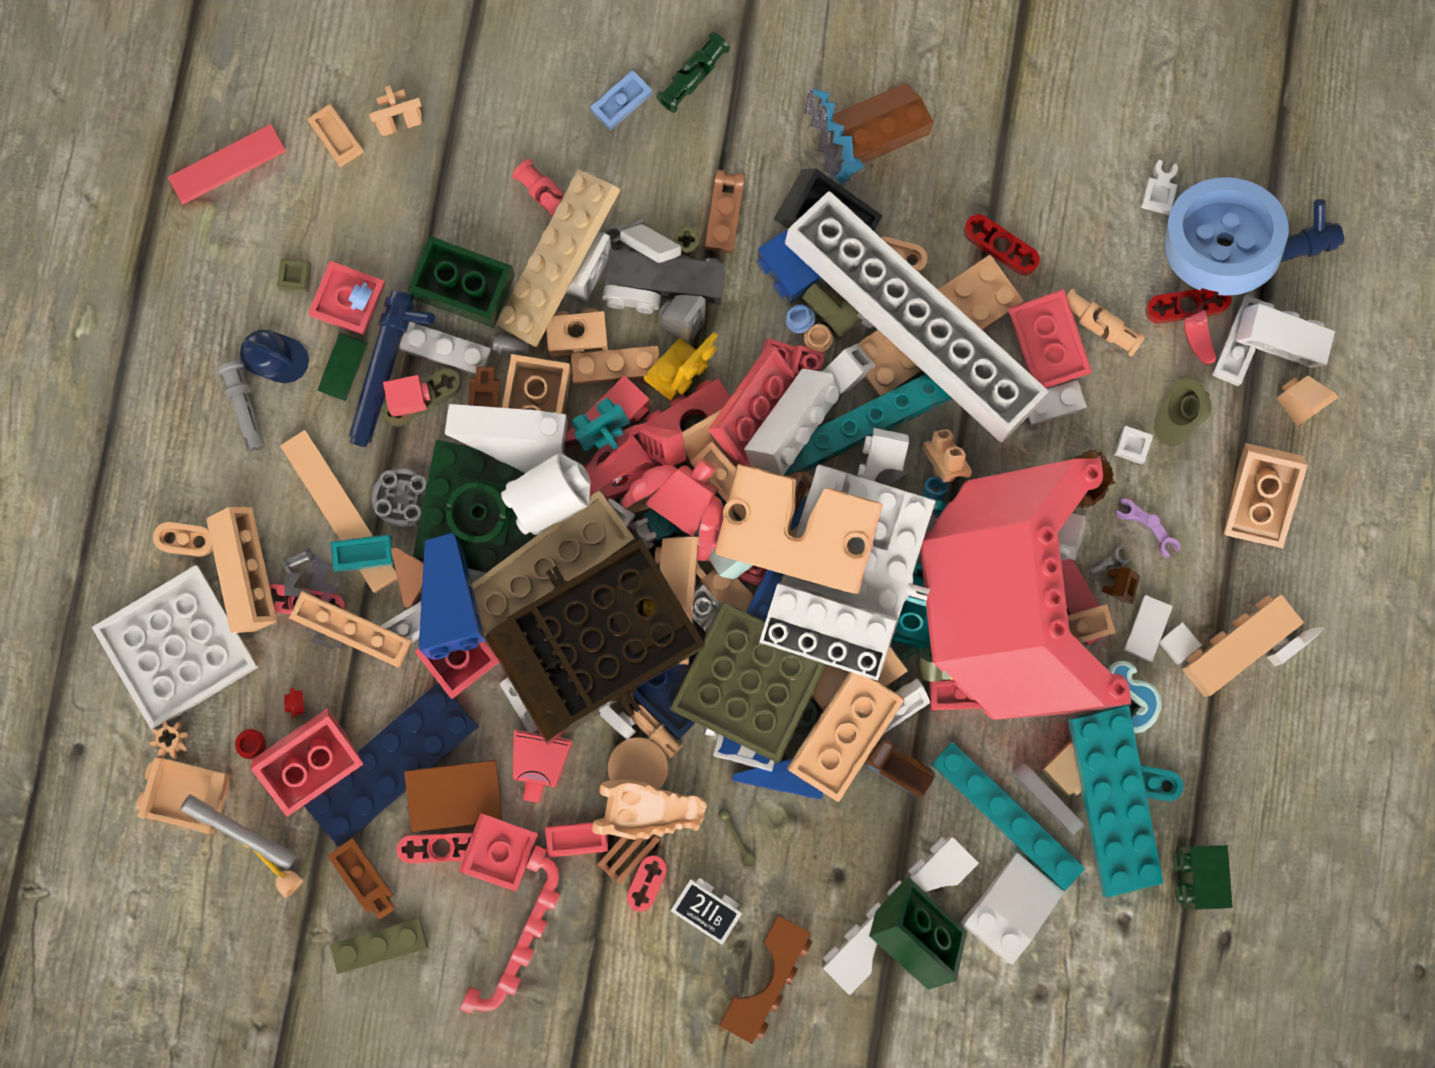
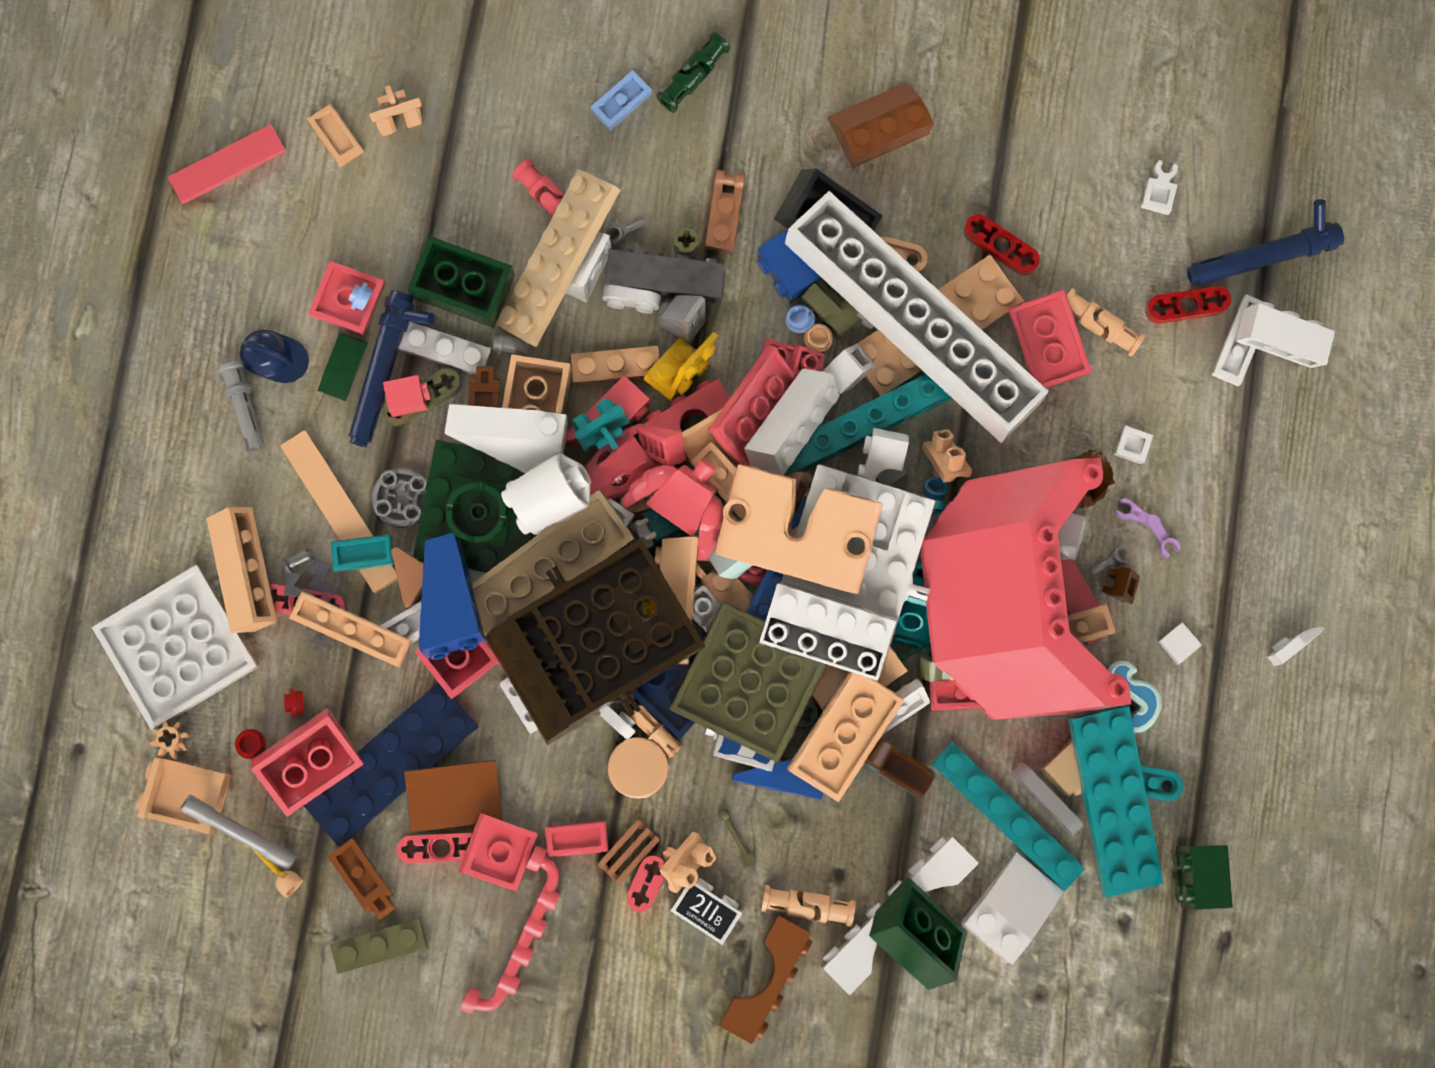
(184, 541): light nougat plate -> none
(294, 275): olive tile -> none
(538, 763): coral torso -> none
(563, 345): light nougat brick -> none
(643, 810): light nougat animal -> none
(650, 243): white tile -> none
(683, 862): none -> light nougat hips
(790, 903): none -> light nougat piece
(826, 125): piece -> none
(1058, 403): white plate -> none
(1147, 628): white tile -> none
(1182, 411): olive piece -> none
(1199, 338): coral helmet -> none
(1233, 212): light blue brick -> none
(1242, 645): light nougat brick -> none
(1264, 495): light nougat slope -> none
(1305, 398): light nougat slope -> none

